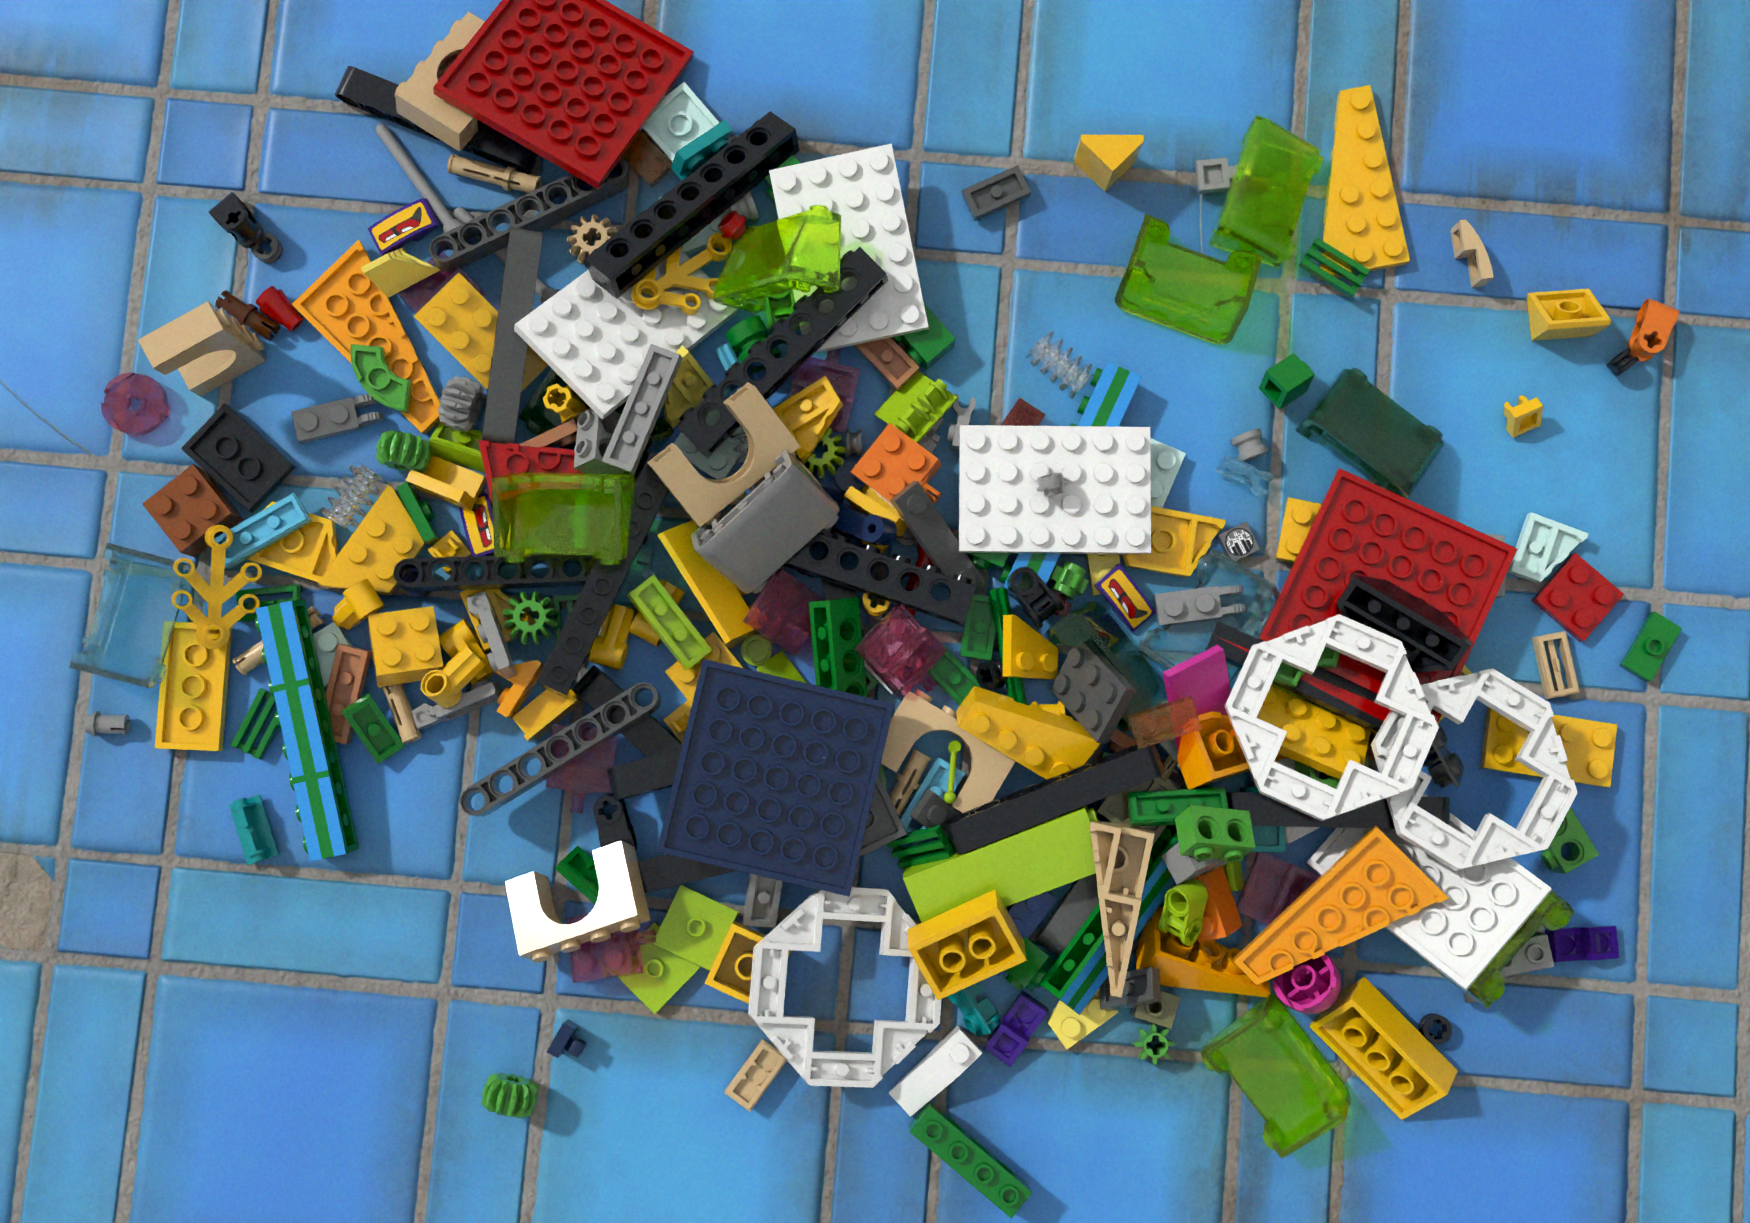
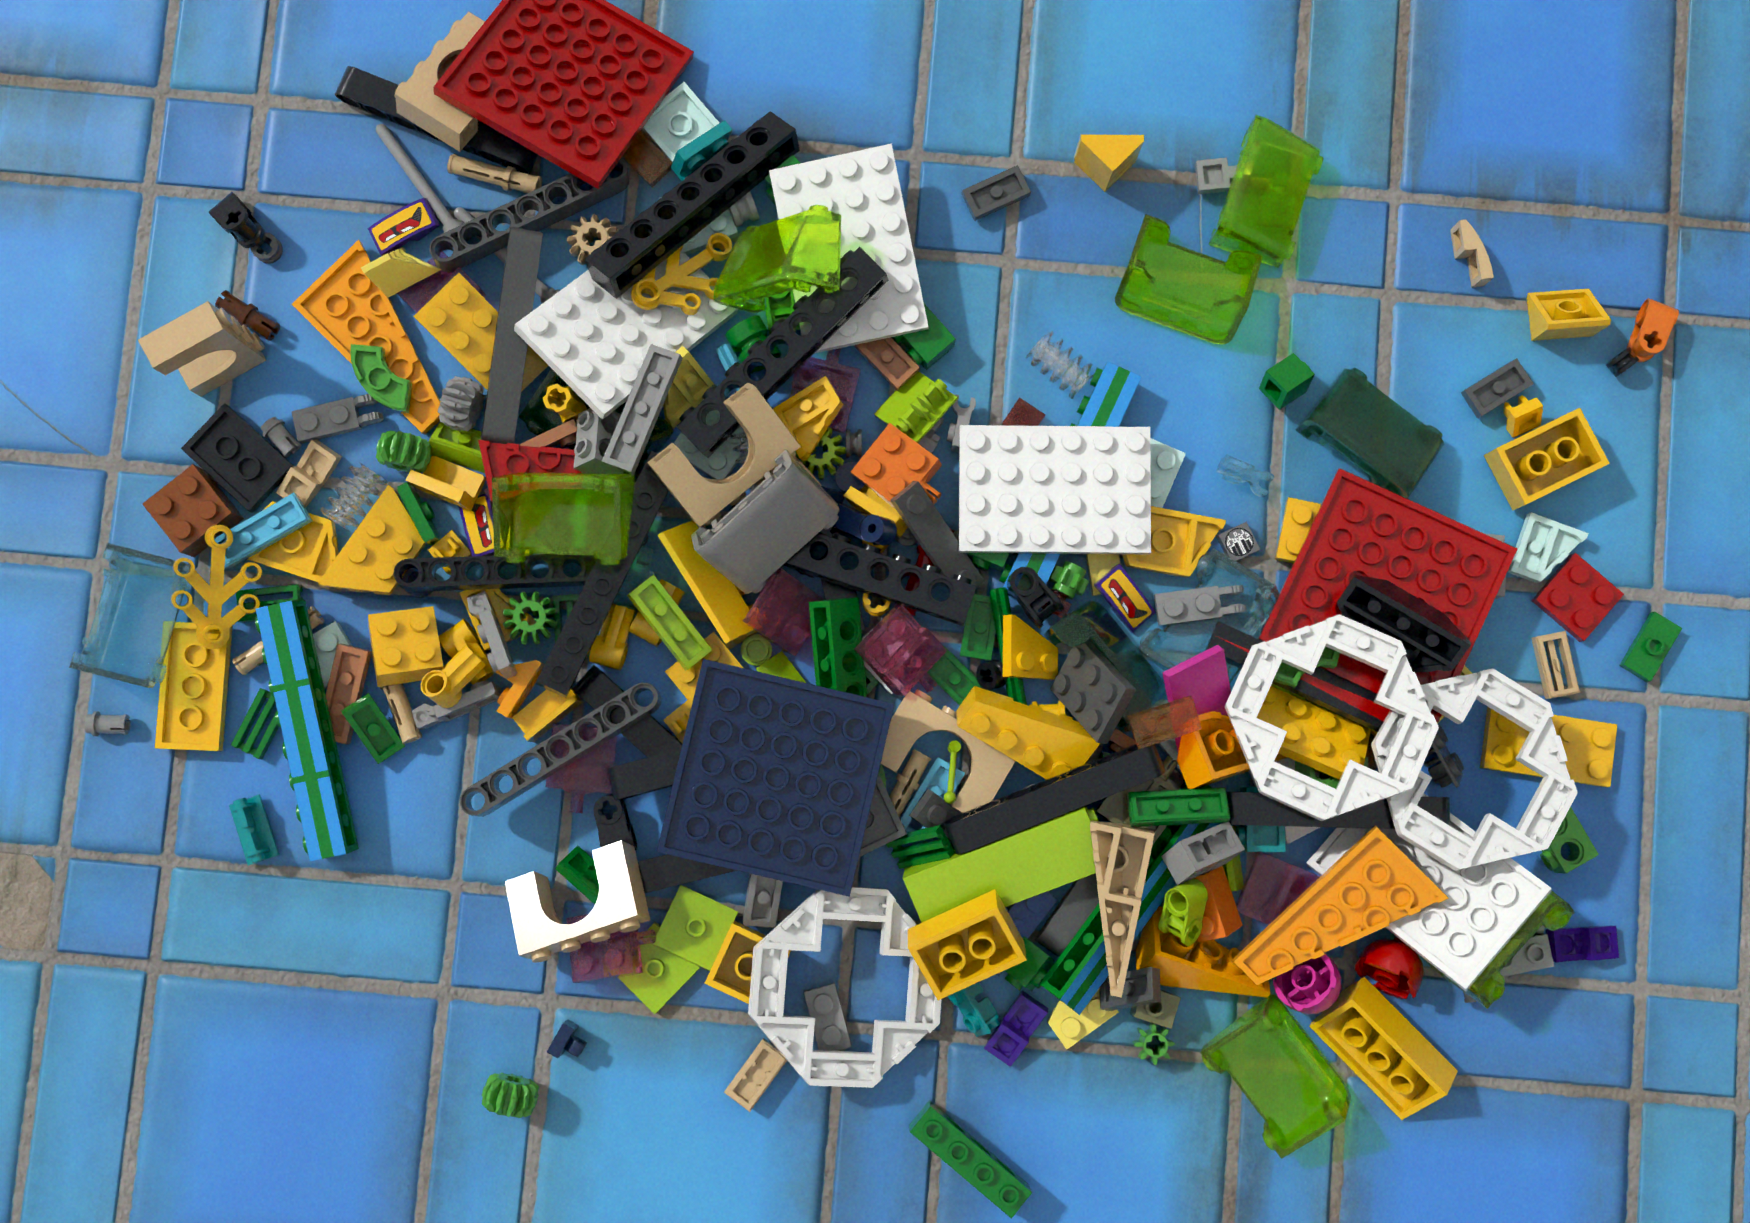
(153, 405): clear pink plate -> none
(279, 308): red cone -> none
(280, 436): none -> light grey pin
(310, 473): none -> tan slope
(356, 605): yellow piece -> none
(732, 225): red plate -> none
(830, 1023): none -> light grey plate
(936, 1071): white slope -> none
(1051, 484): light grey plate -> none
(1215, 833): bright green brick -> none
(1249, 445): light grey wheel -> none
(1339, 257): green tile -> none
(1360, 194): yellow wing -> none
(1393, 967): none -> red cylinder
(1442, 1035): black bush -> none
(1497, 388): none -> dark grey plate
(1546, 459): none -> yellow brick

